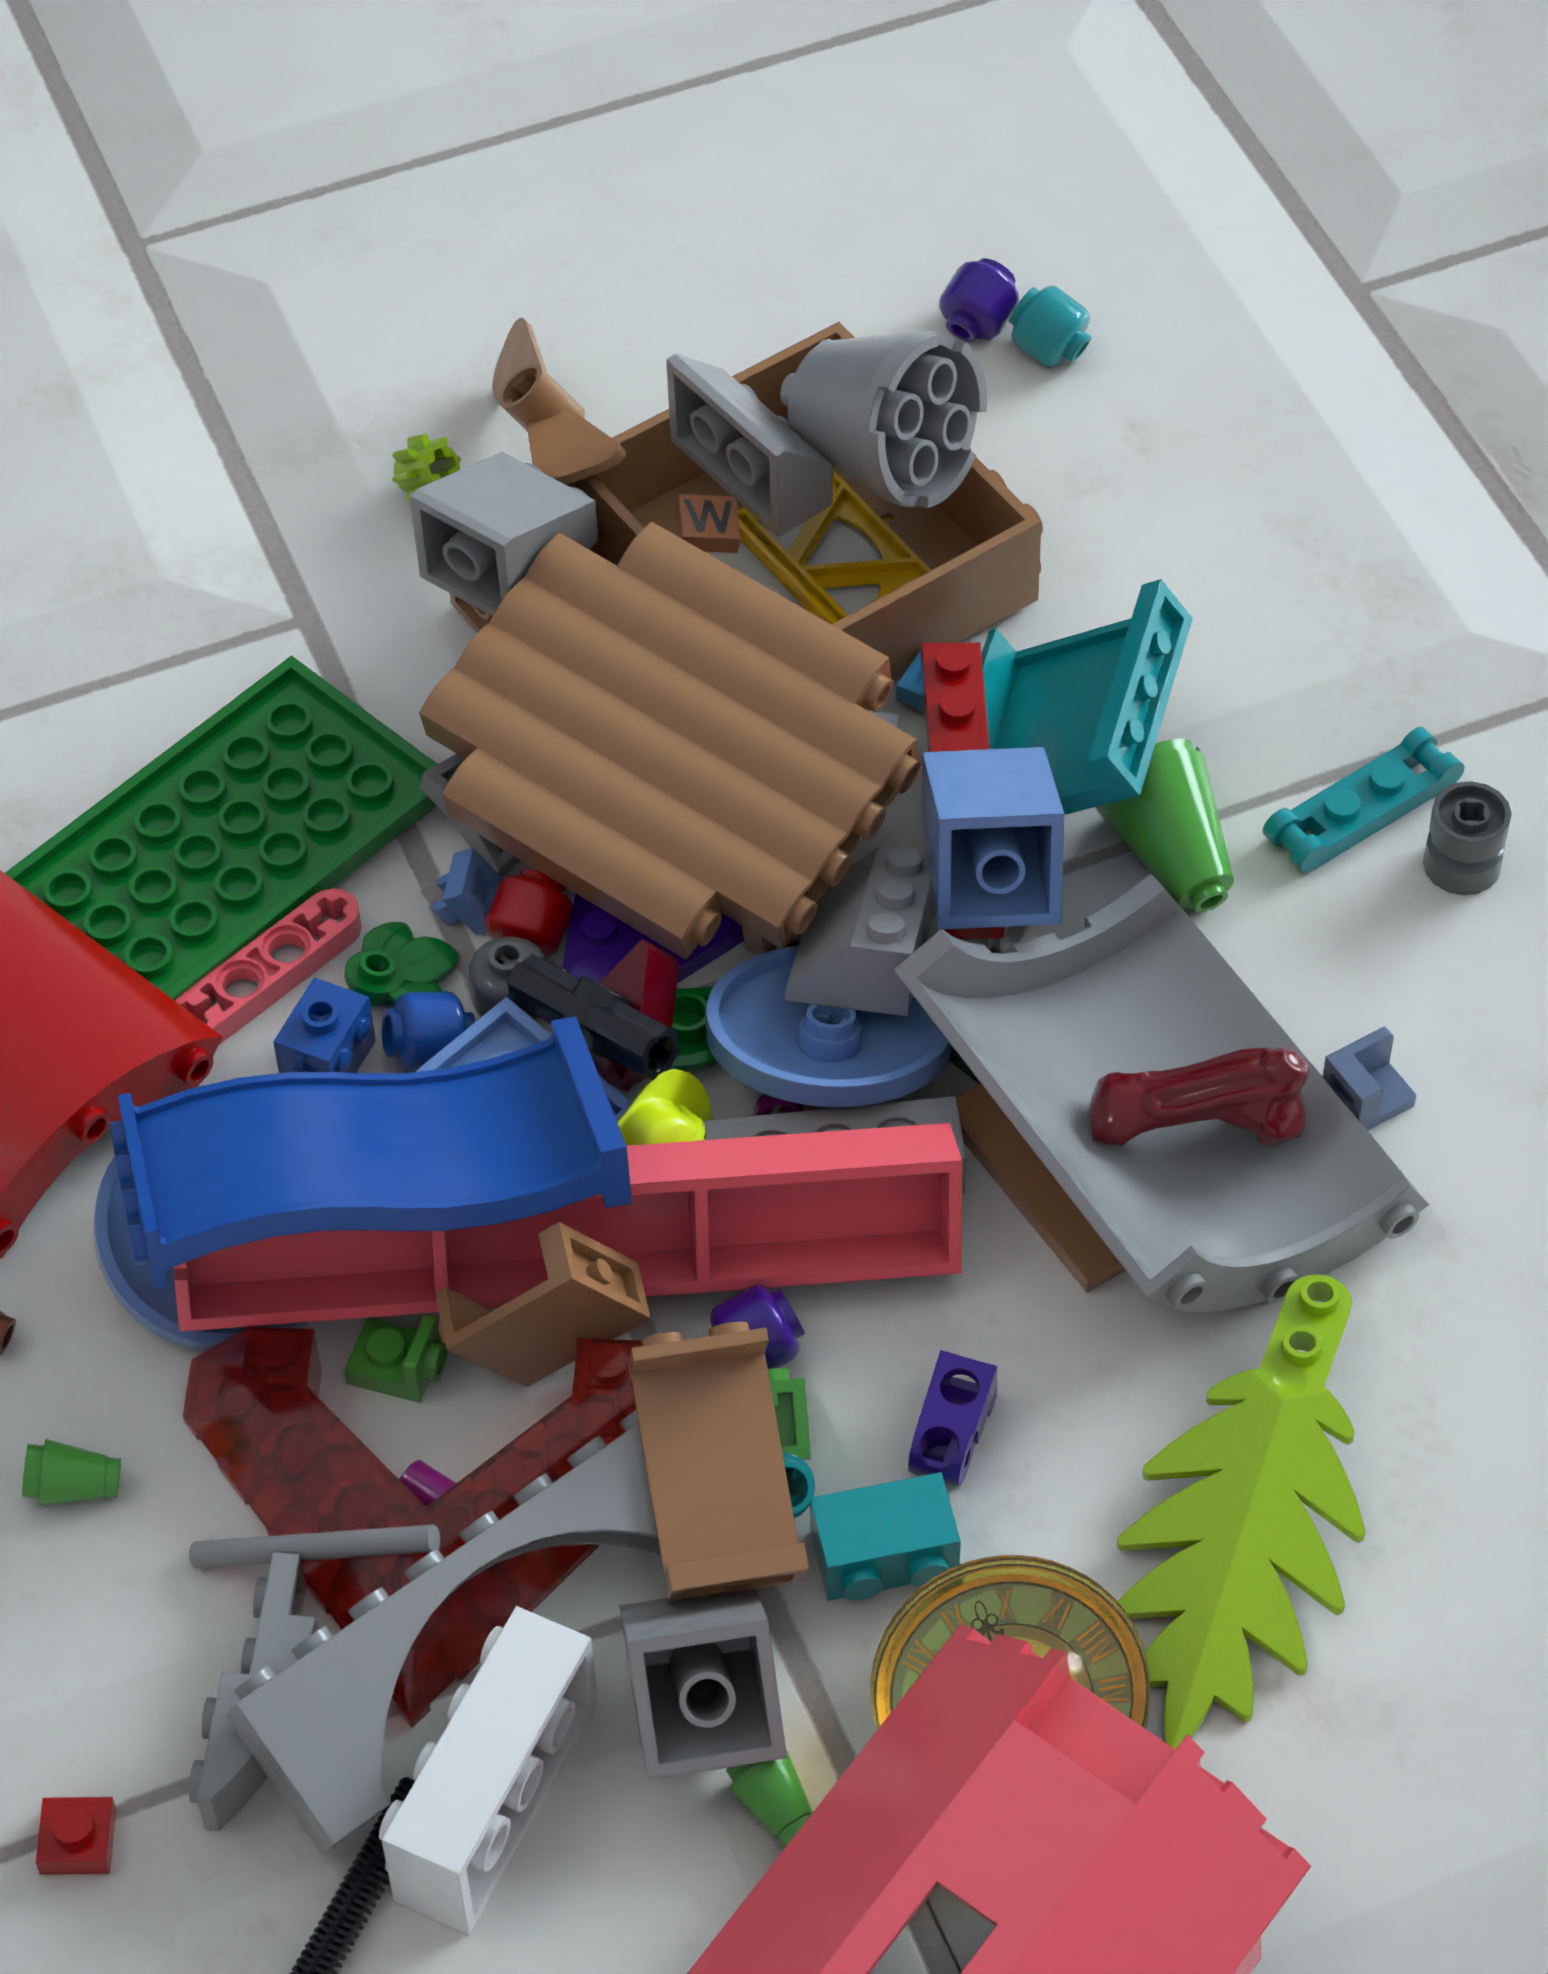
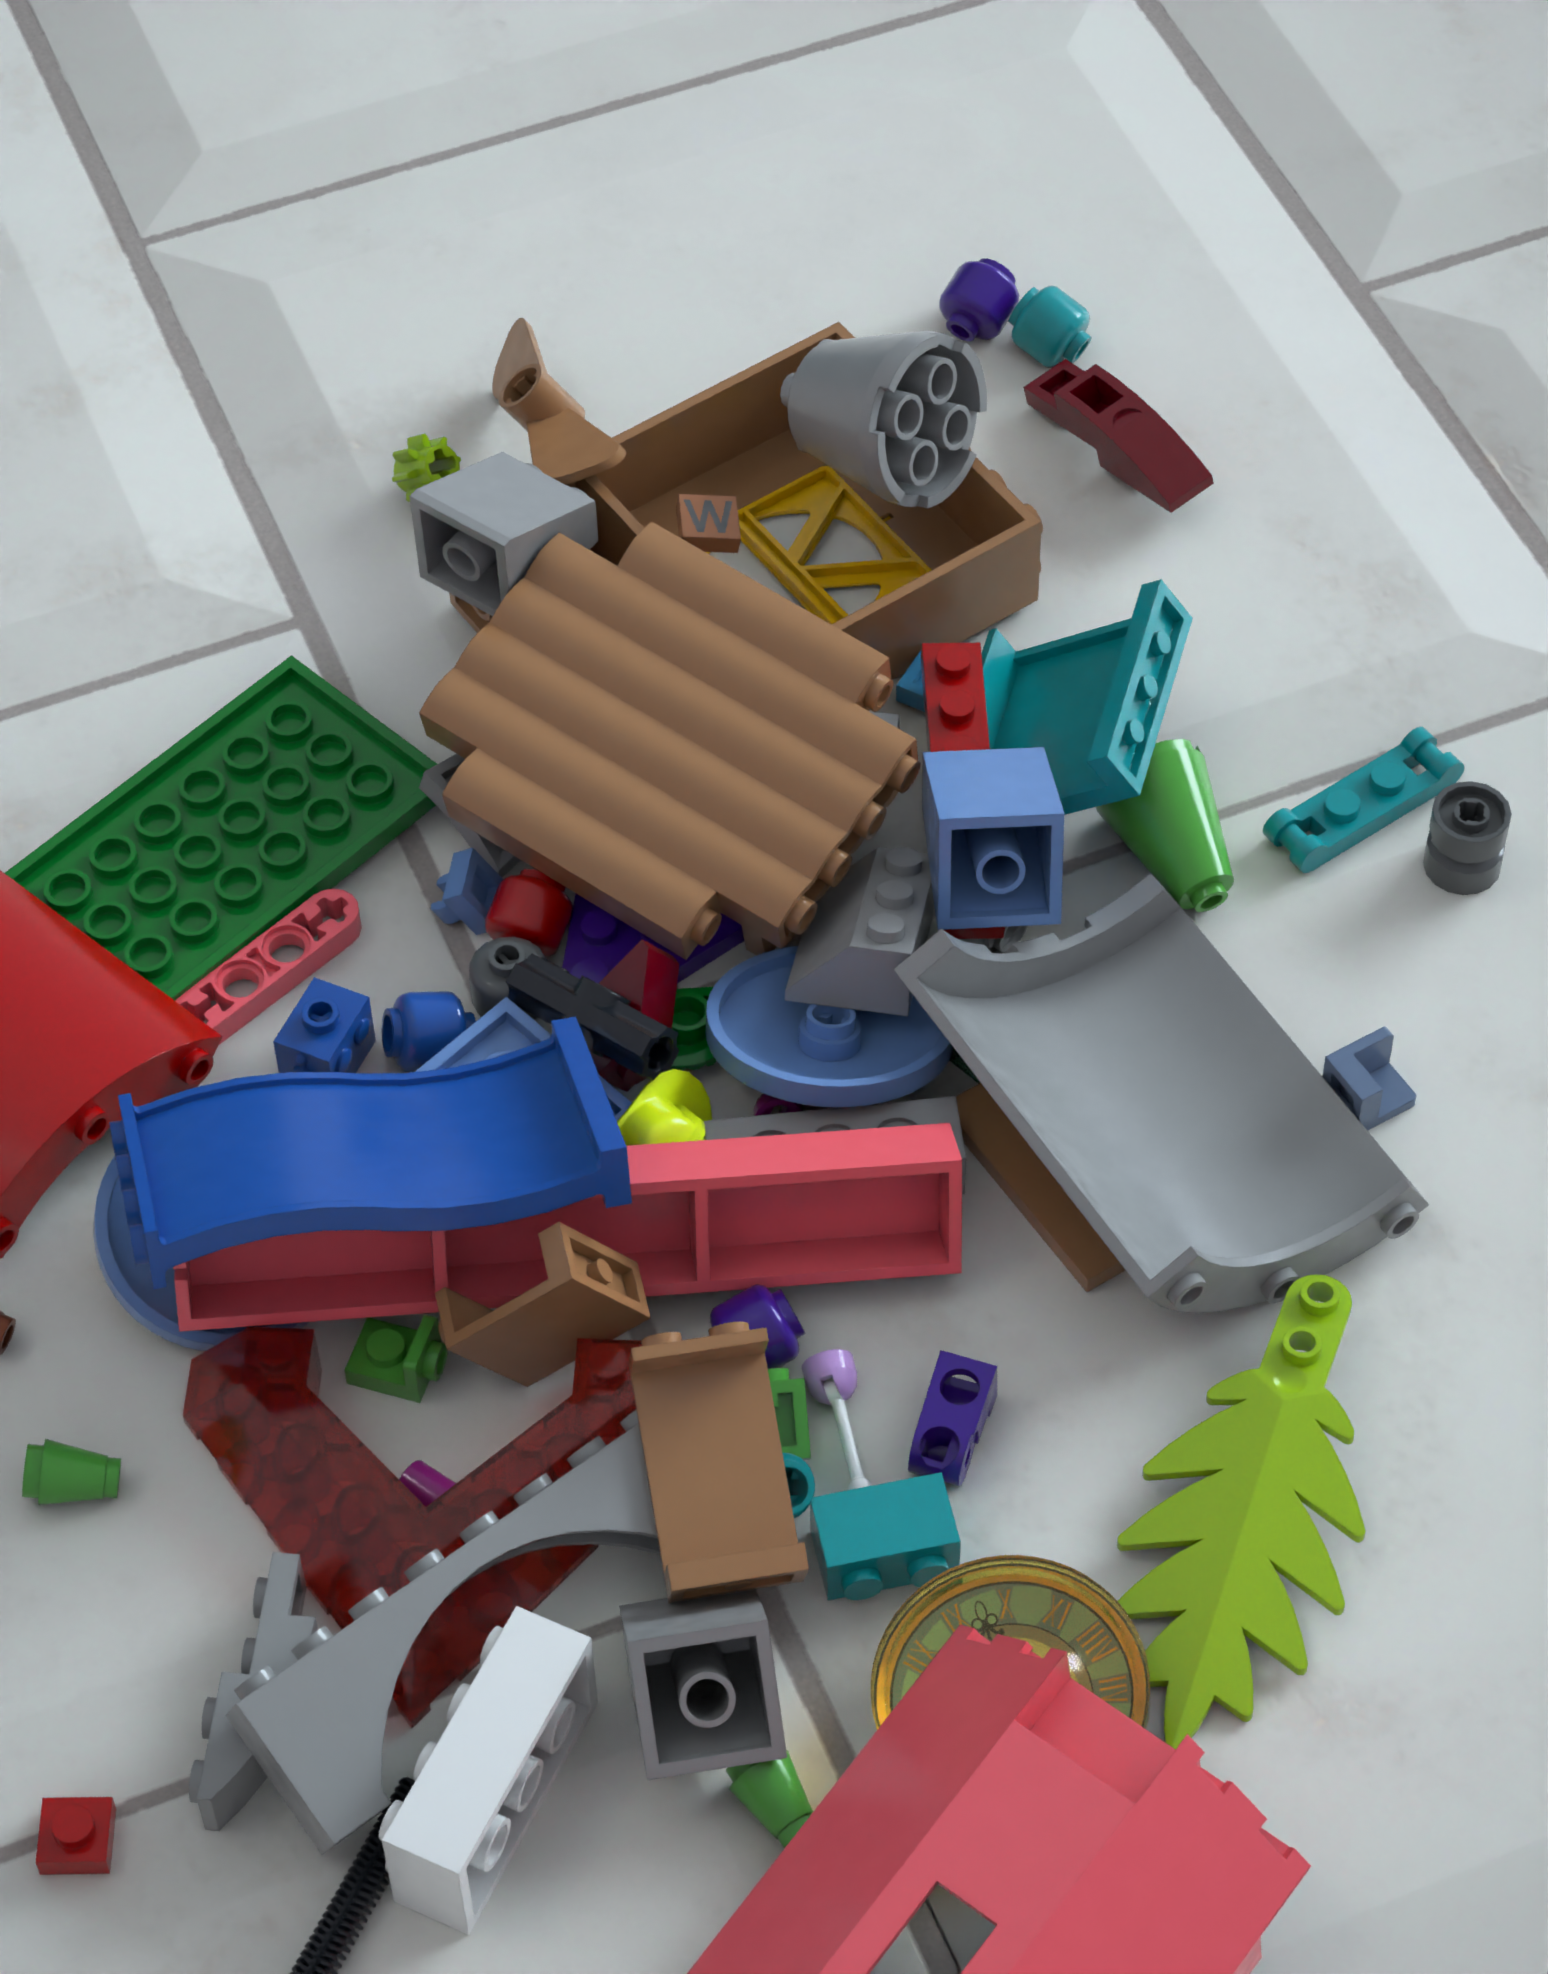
(316, 1546): light grey bar -> none
(398, 964): green plate -> none
(745, 446): light grey slope -> none
(831, 1381): none -> hinge
(1123, 429): none -> dark red slope
(1243, 1088): dark red hair -> none

